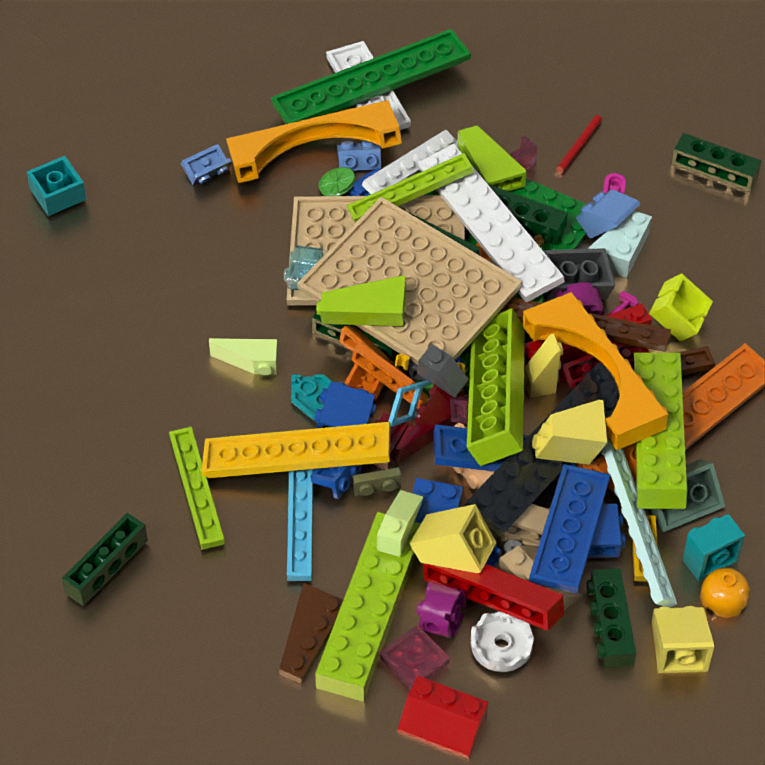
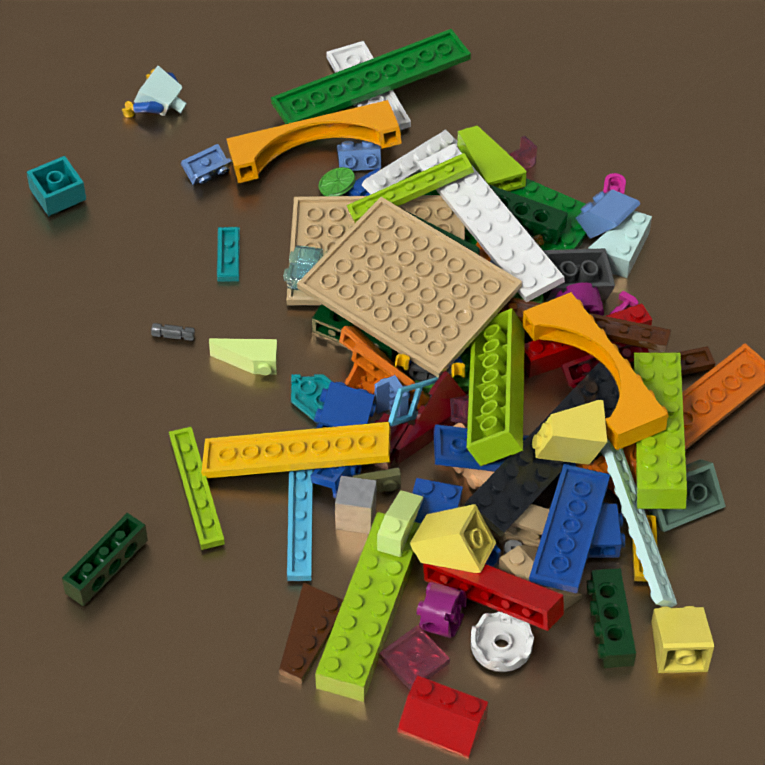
(157, 95): none -> light aqua torso
(173, 331): none -> dark grey axle
(228, 254): none -> teal tile
(355, 504): none -> flat silver piece
(365, 304): lime slope -> none
(385, 396): none -> medium blue bracket
(442, 371): dark grey slope -> none
(542, 370): light yellow slope -> none
(579, 144): red bar -> none
(681, 307): neon yellow piece -> none
(713, 546): teal brick -> none
(716, 162): dark green brick -> none
(725, 592): light orange cylinder -> none

